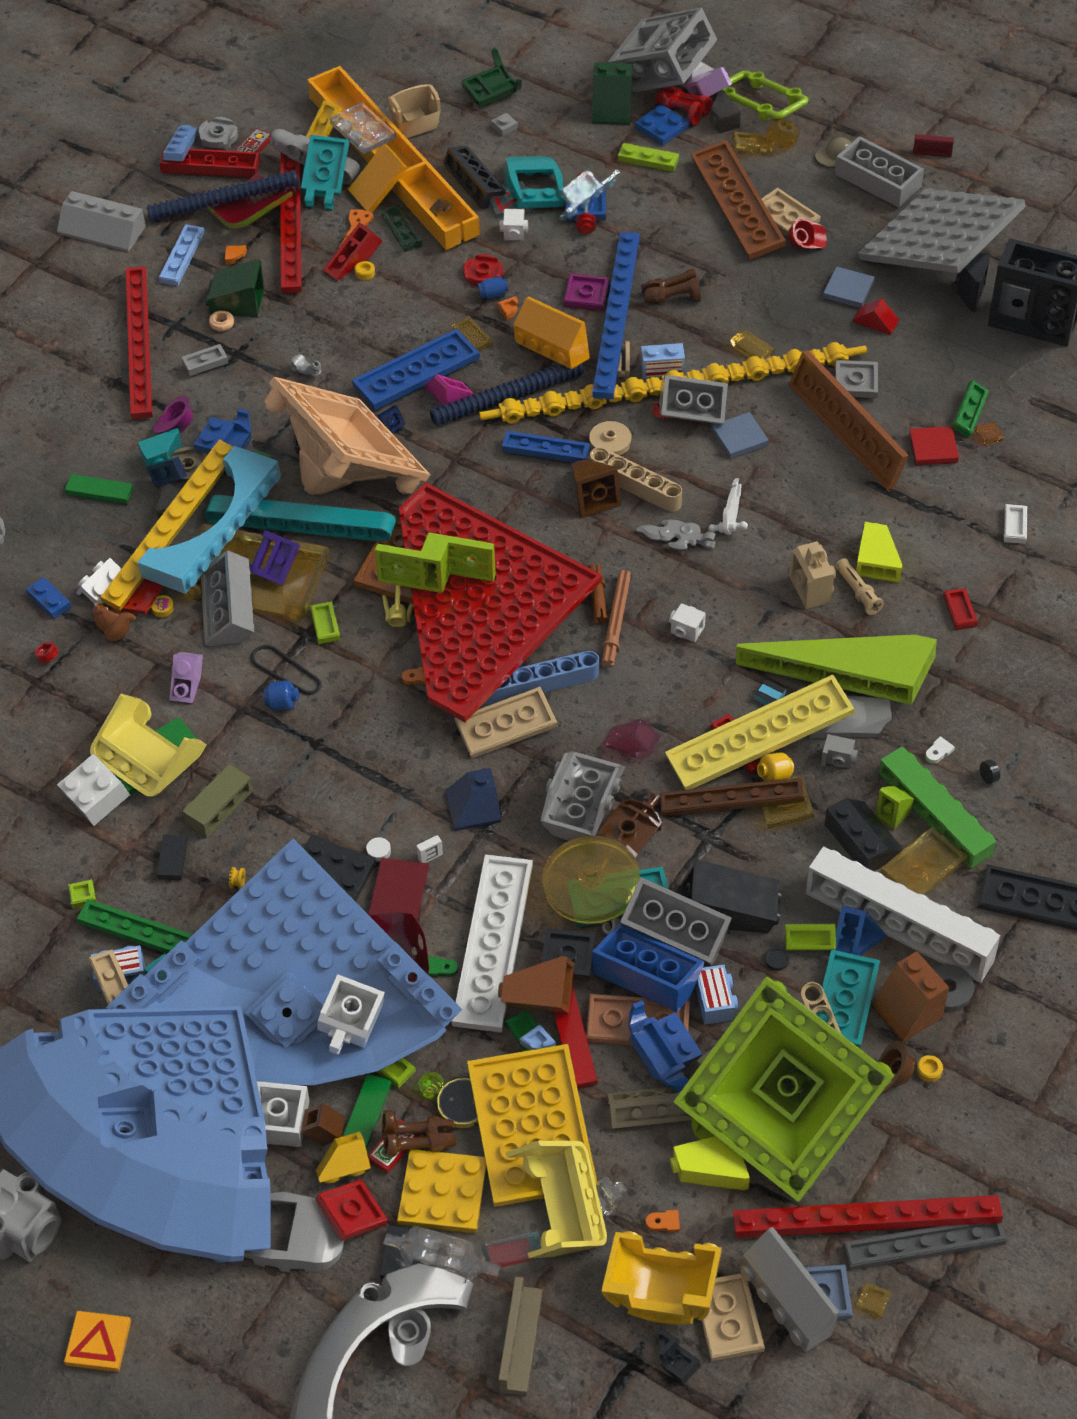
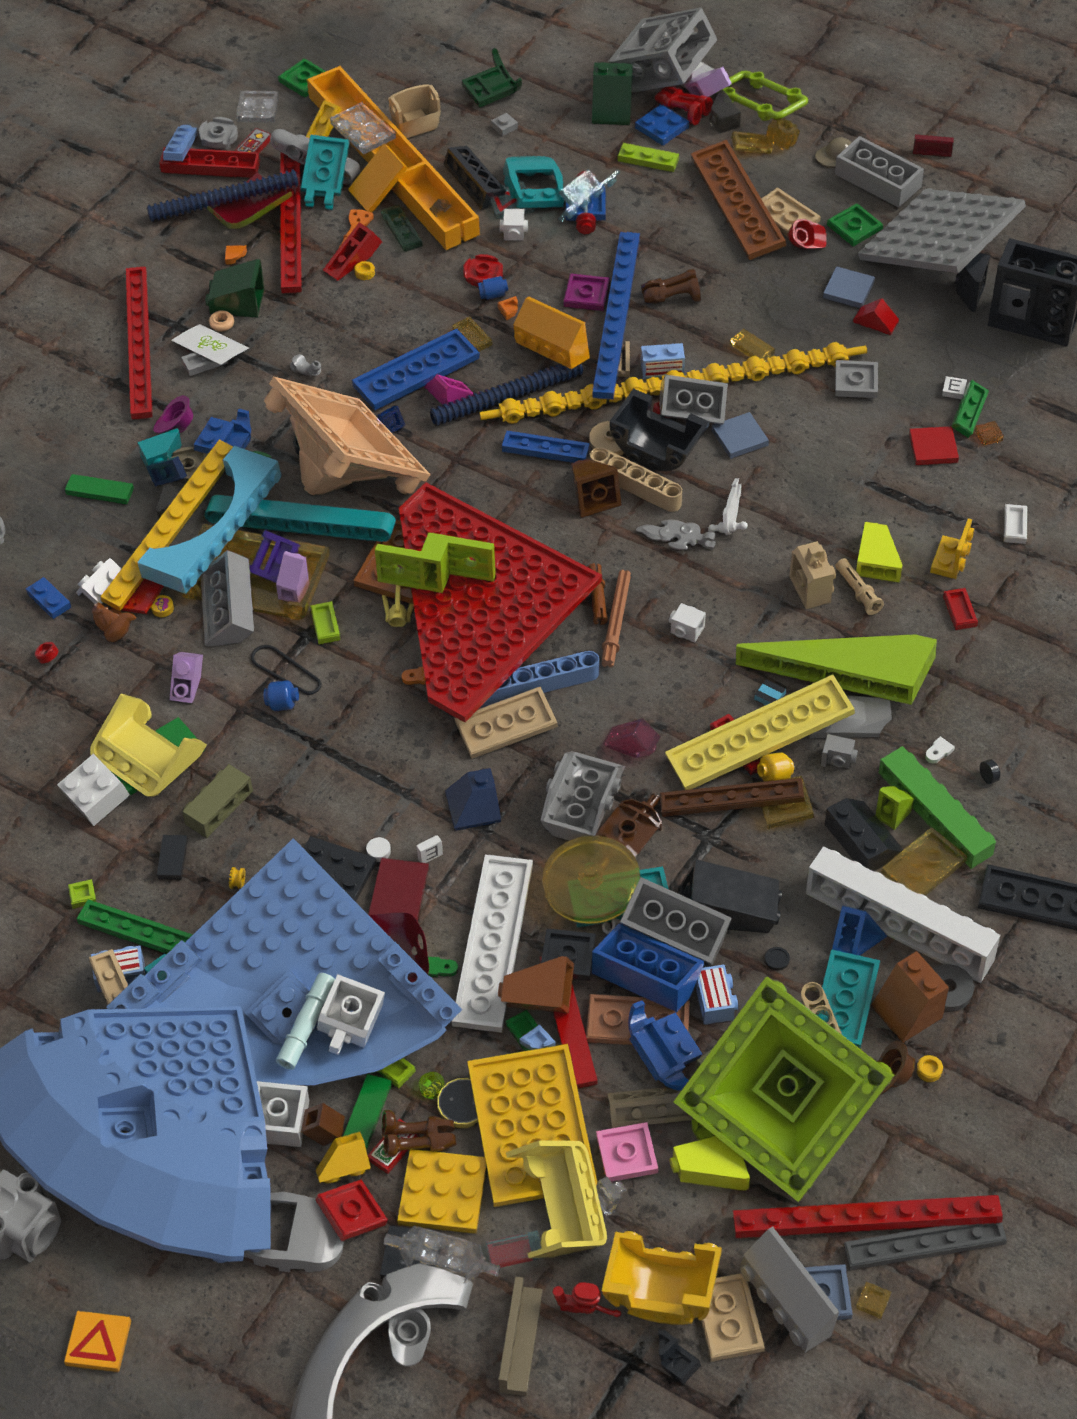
(100, 221): light grey slope -> none
(181, 255): light blue tile -> none
(209, 344): none -> white sticker
(257, 106): none -> clear plate
(292, 578): none -> lavender slope
(297, 76): none -> green tile
(305, 1022): none -> light aqua piece
(583, 1299): none -> red piece
(627, 1152): none -> bright pink plate
(652, 437): none -> black cylinder
(668, 1221): orange piece -> none
(810, 936): lime tile -> none
(848, 420): dark orange plate -> none
(855, 224): none -> green tile
(951, 553): none -> yellow bracket
(954, 387): none -> white tile

